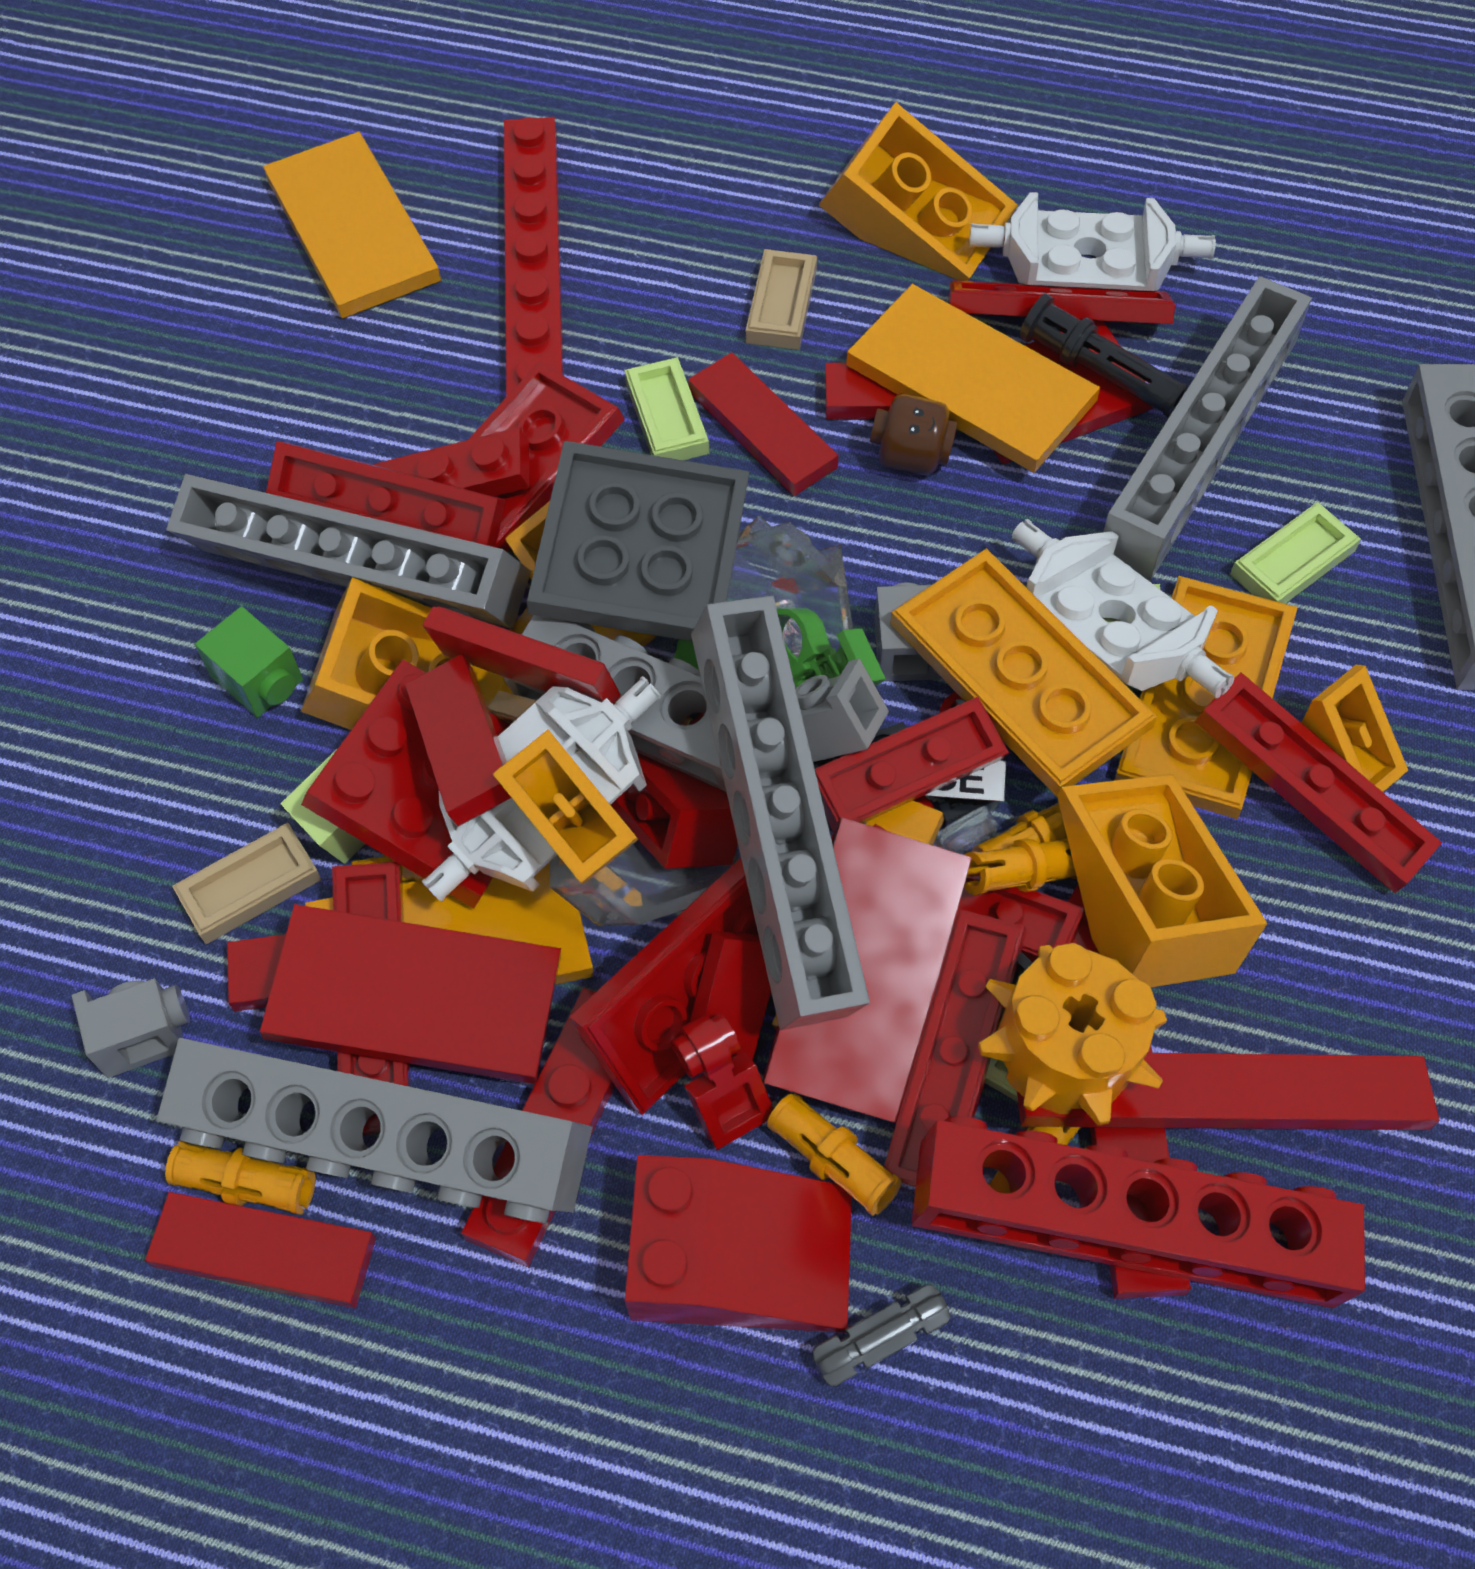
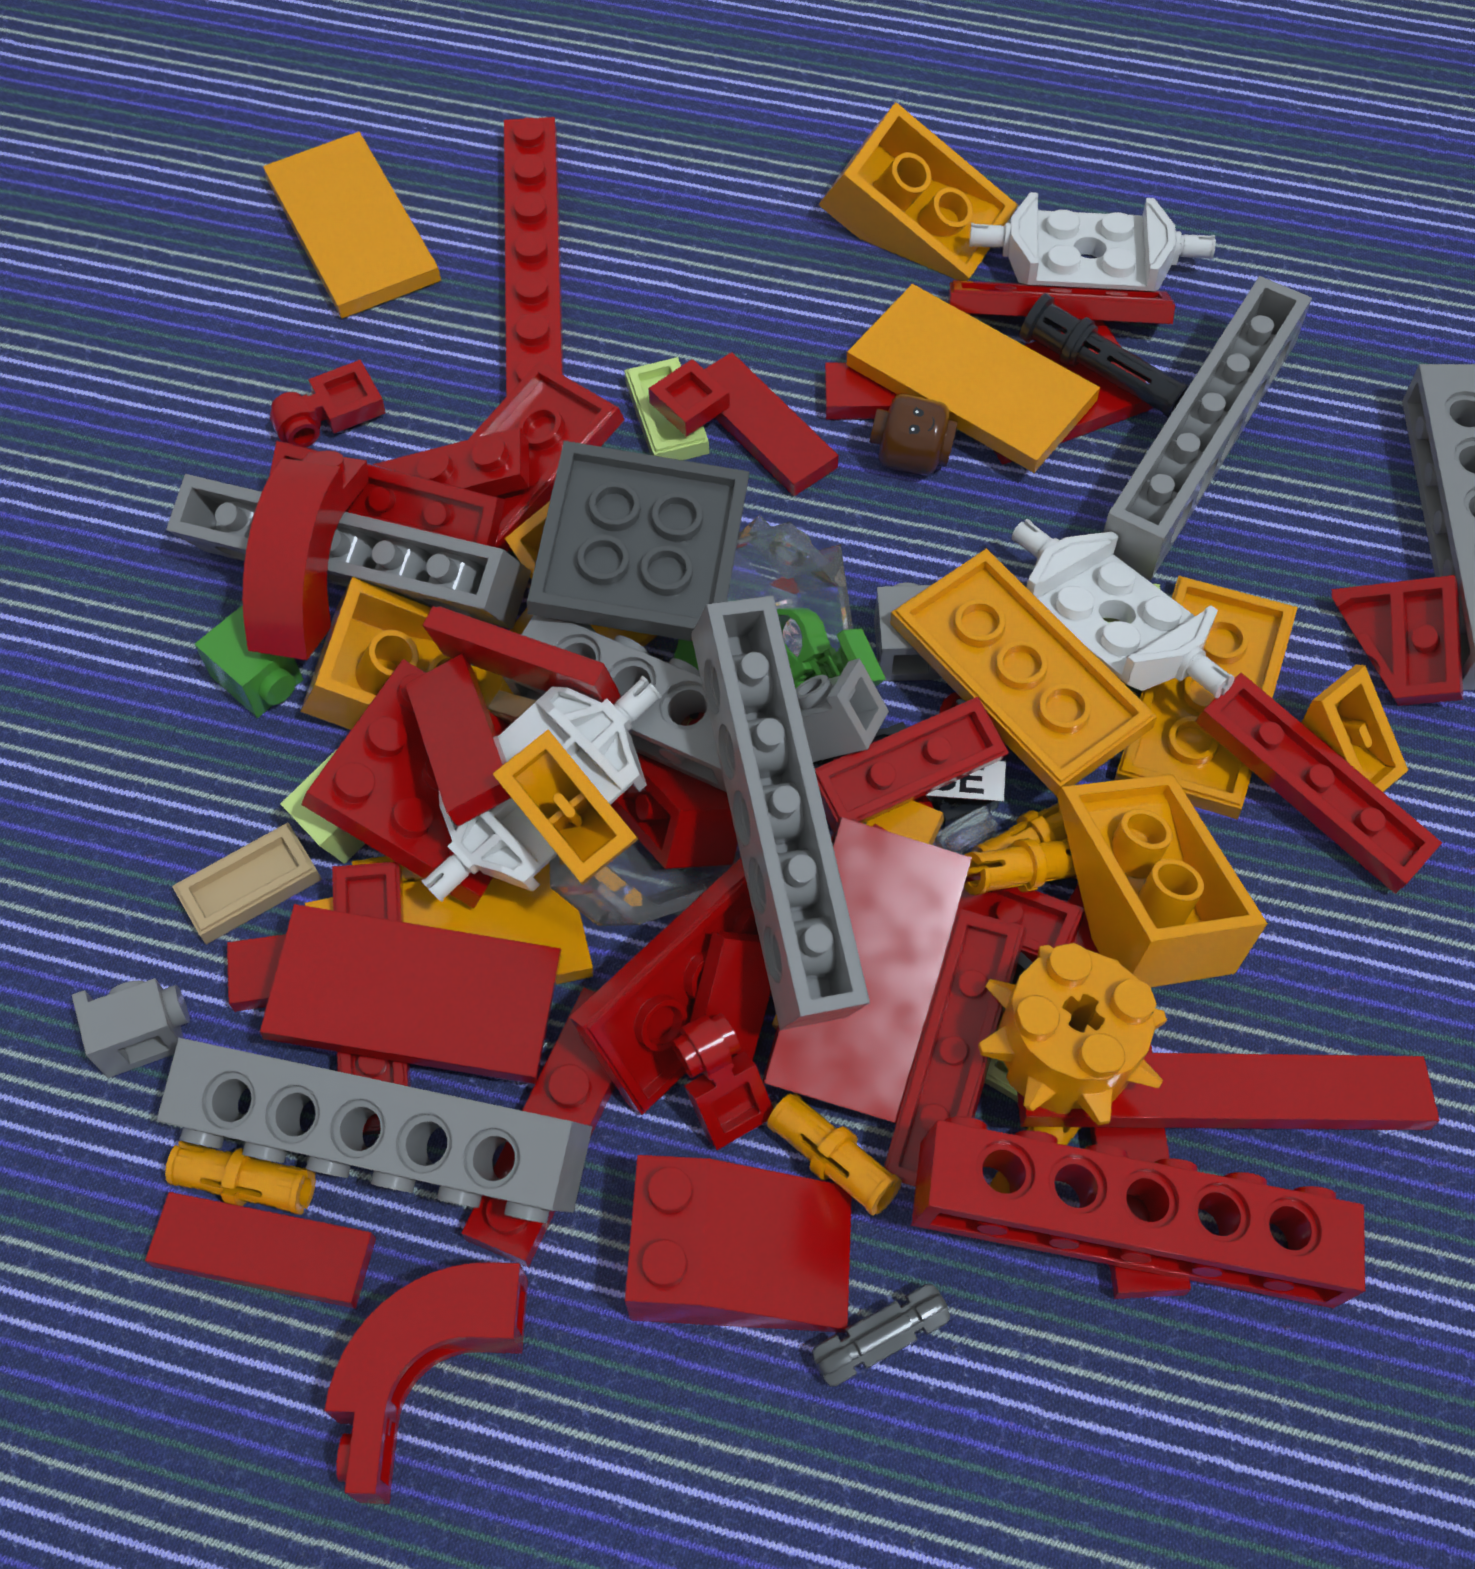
(290, 551): none -> red arch
(338, 396): none -> red plate
(403, 1338): none -> red arch
(689, 397): none -> red plate
(781, 299): tan tile -> none
(1295, 555): yellowish green tile -> none
(1409, 635): none -> red wing

